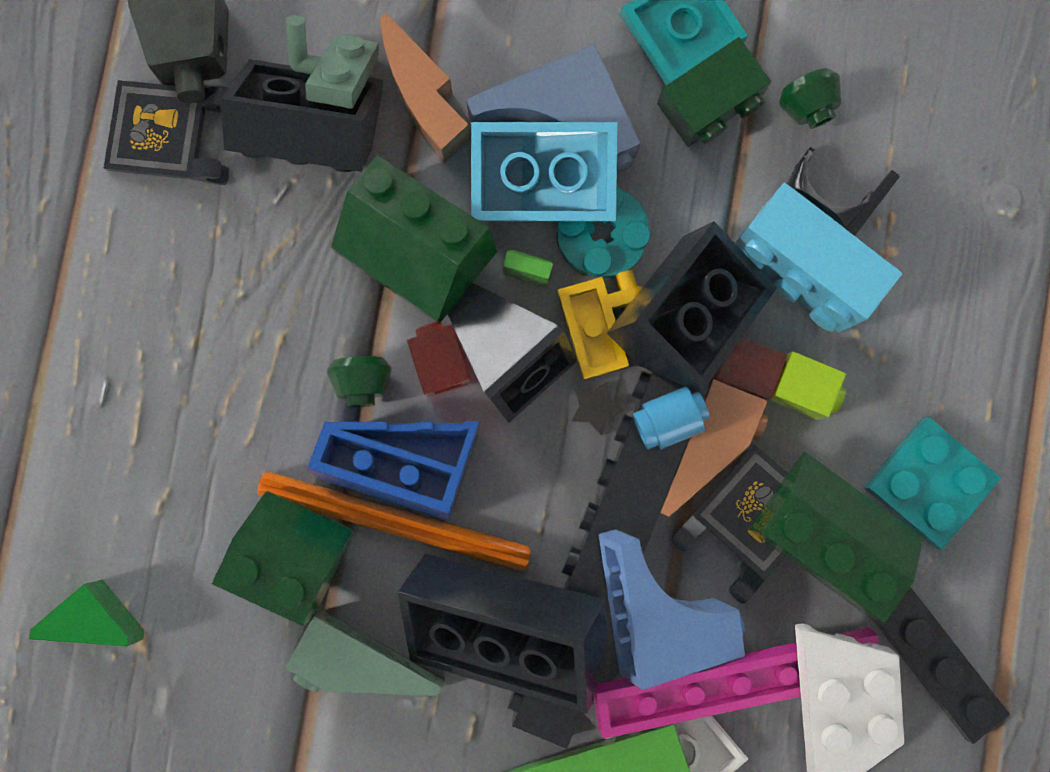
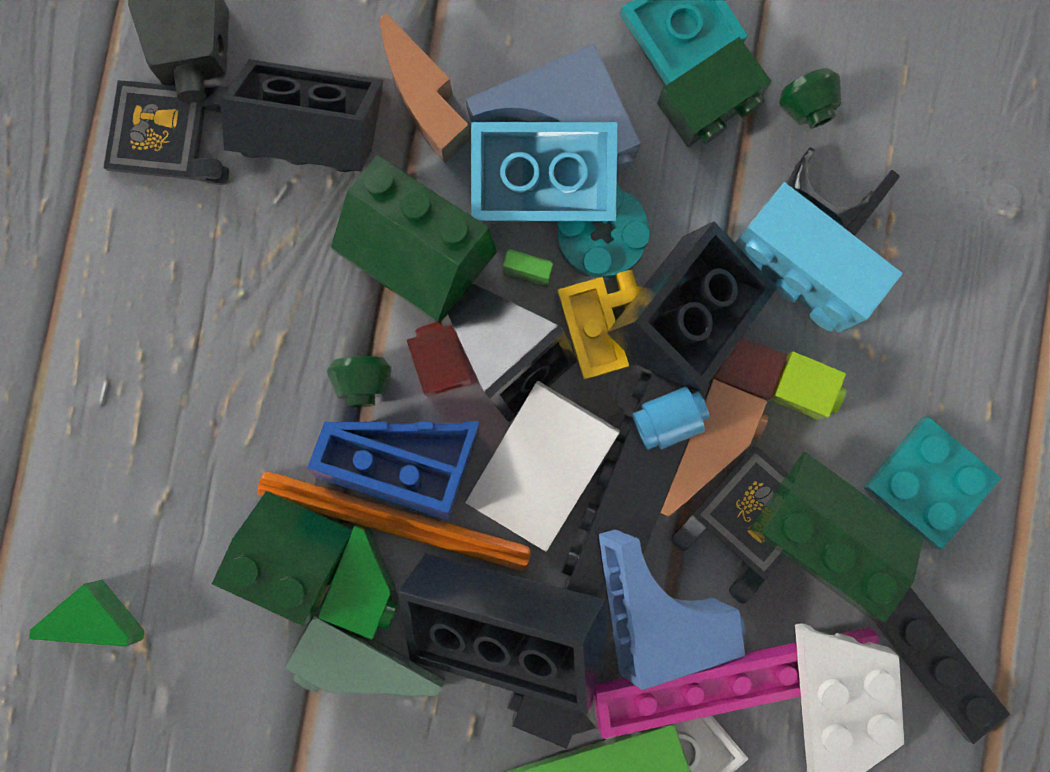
(339, 73): sand green plate -> none
(361, 588): none -> green slope
(542, 466): none -> white tile

